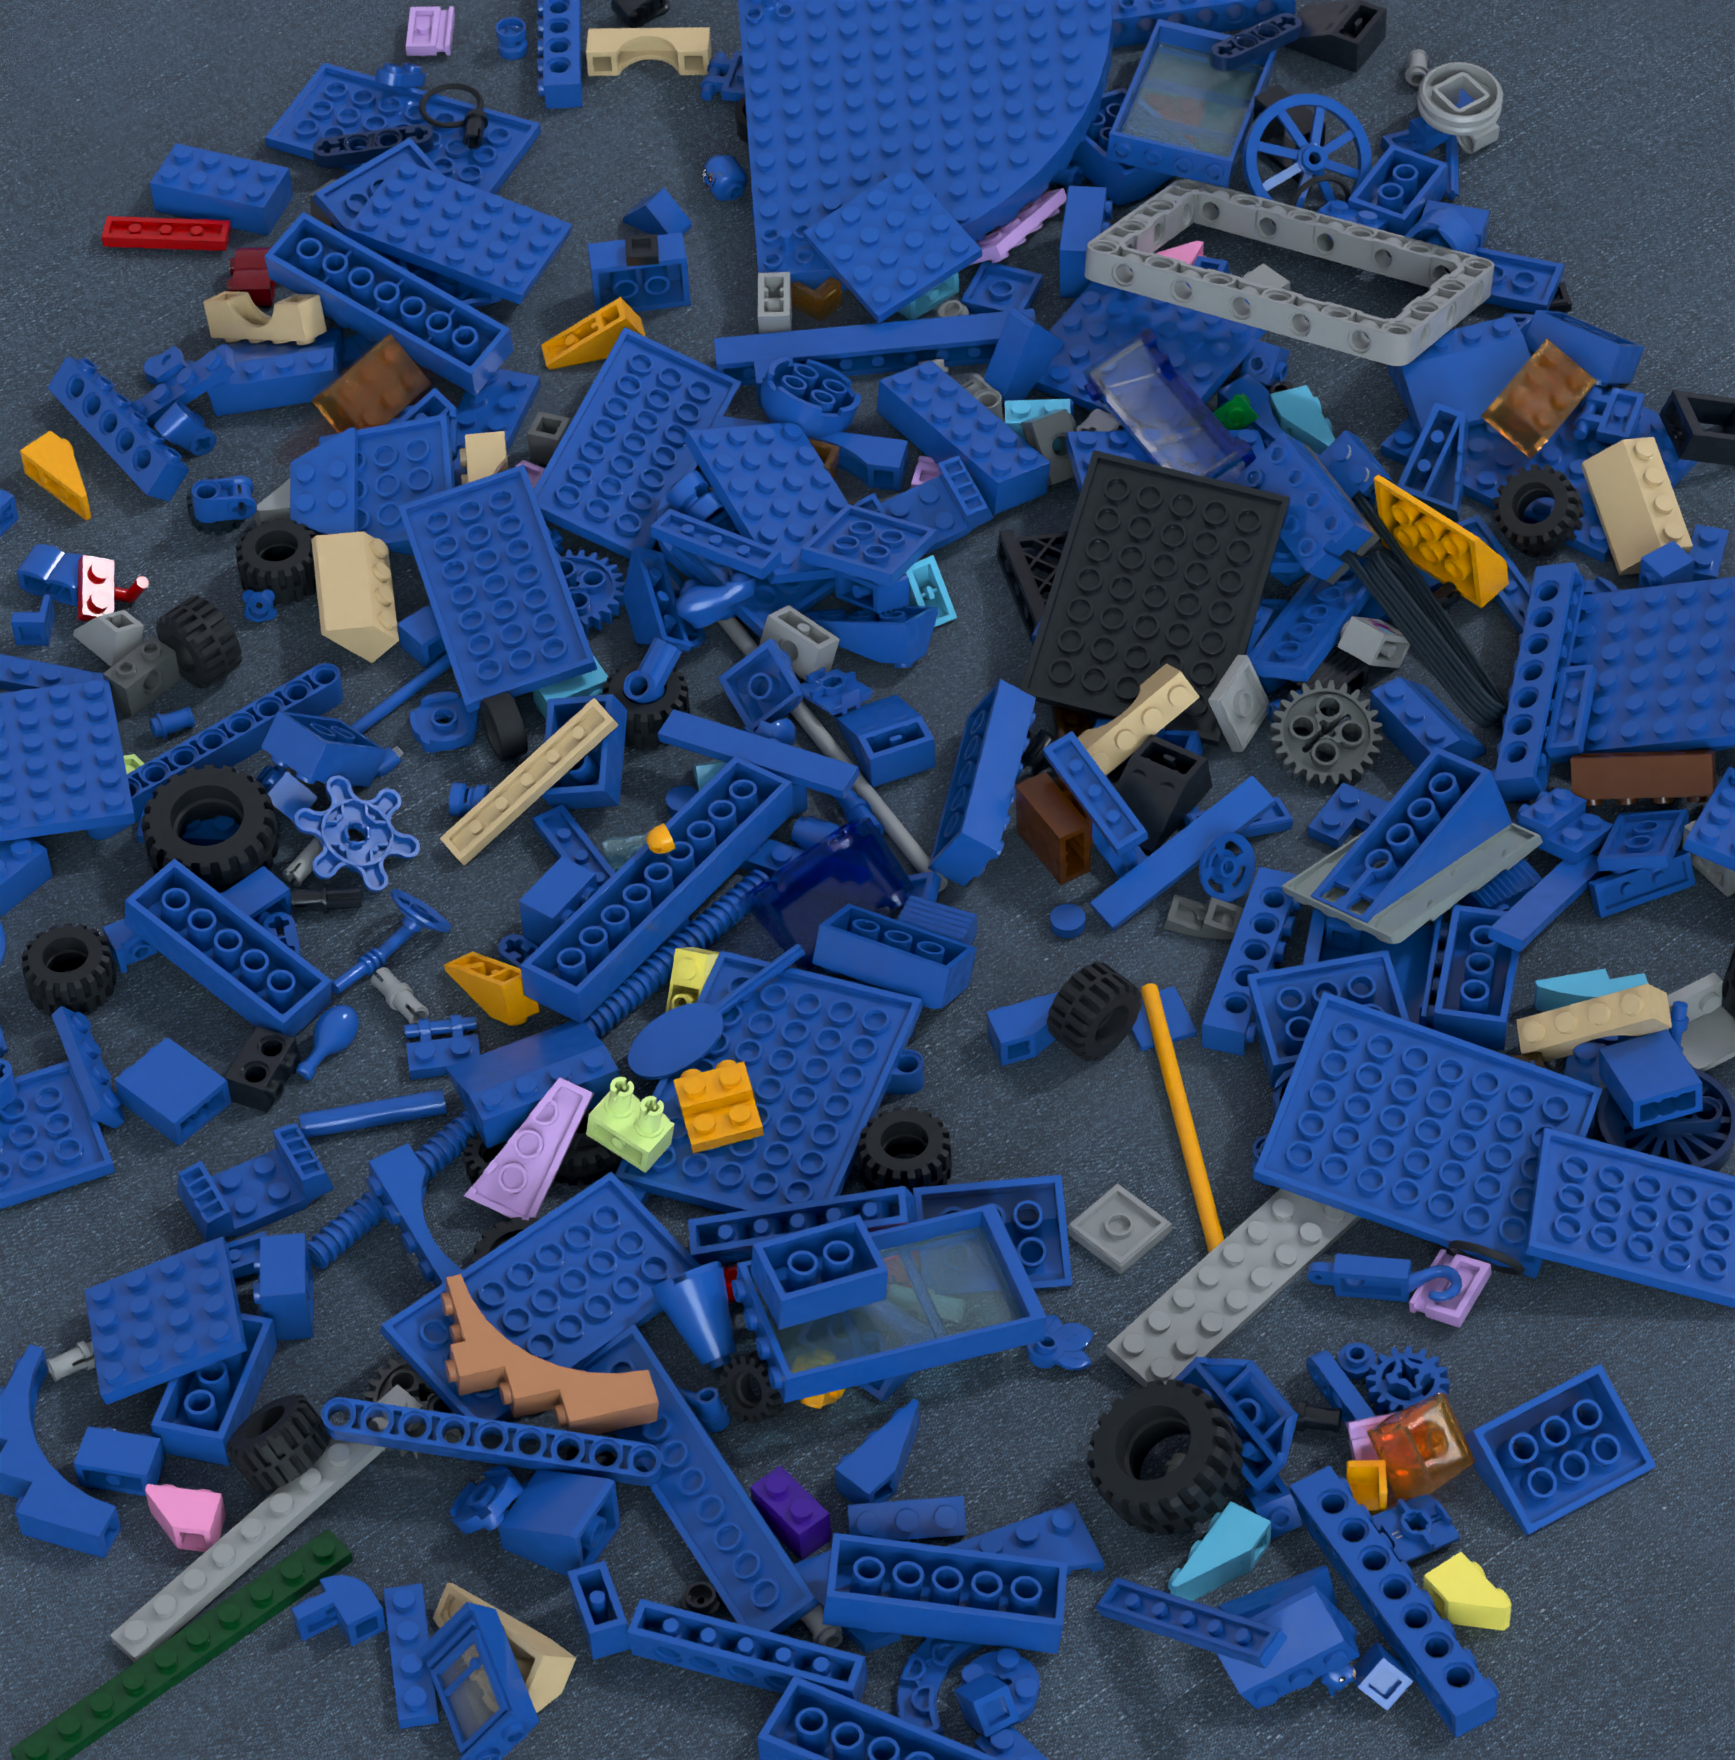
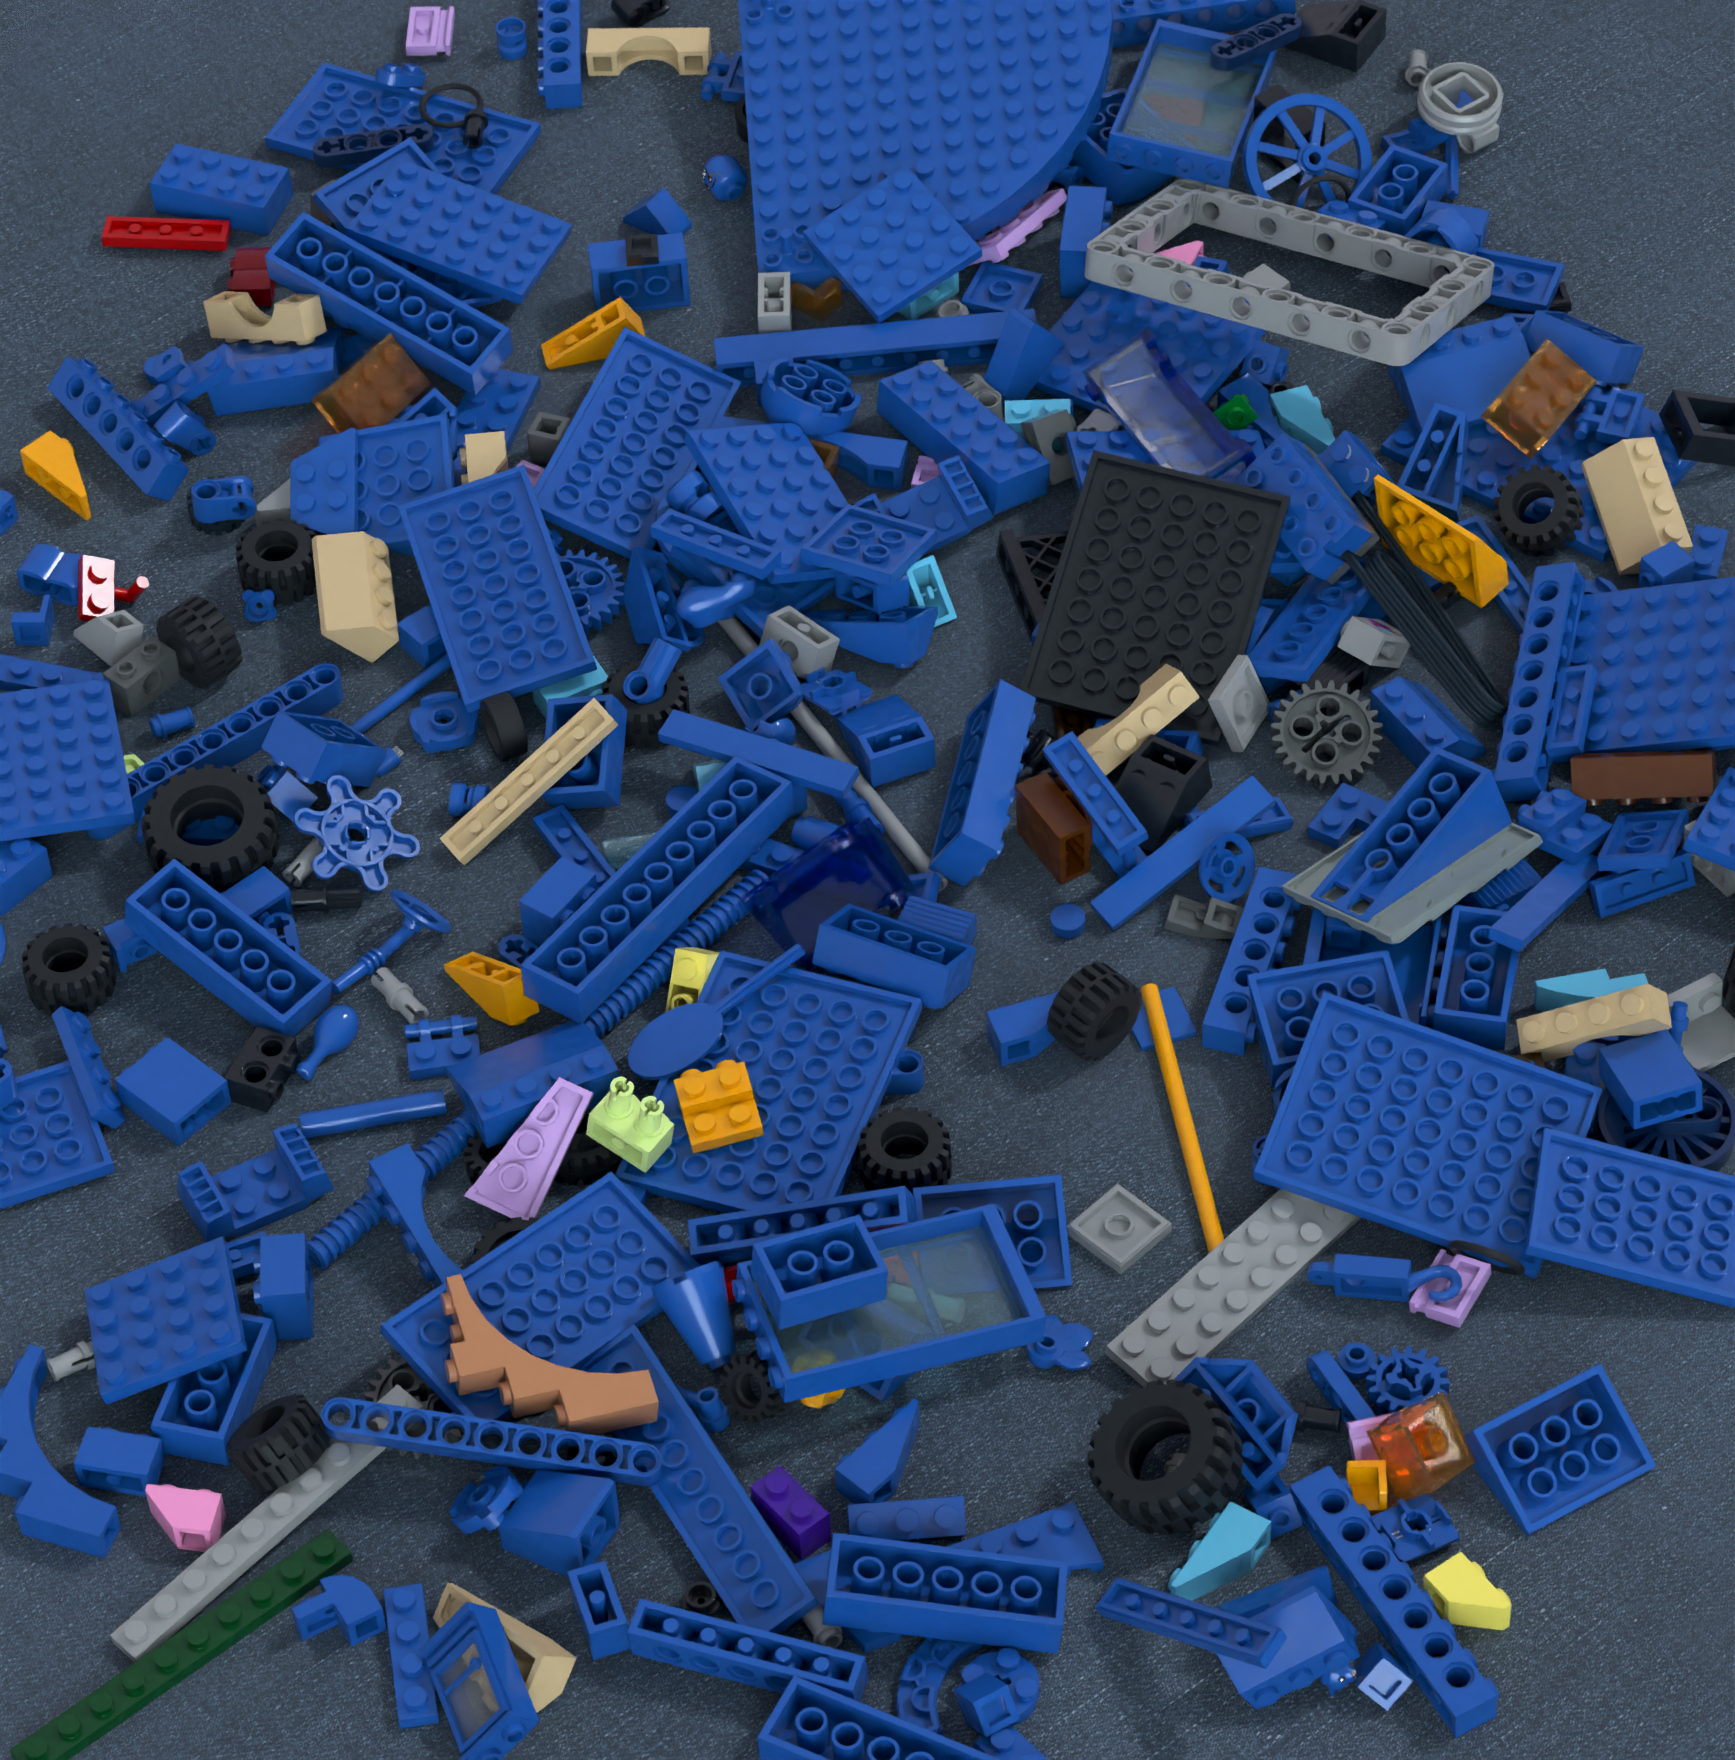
(660, 840): light orange hinge -> none

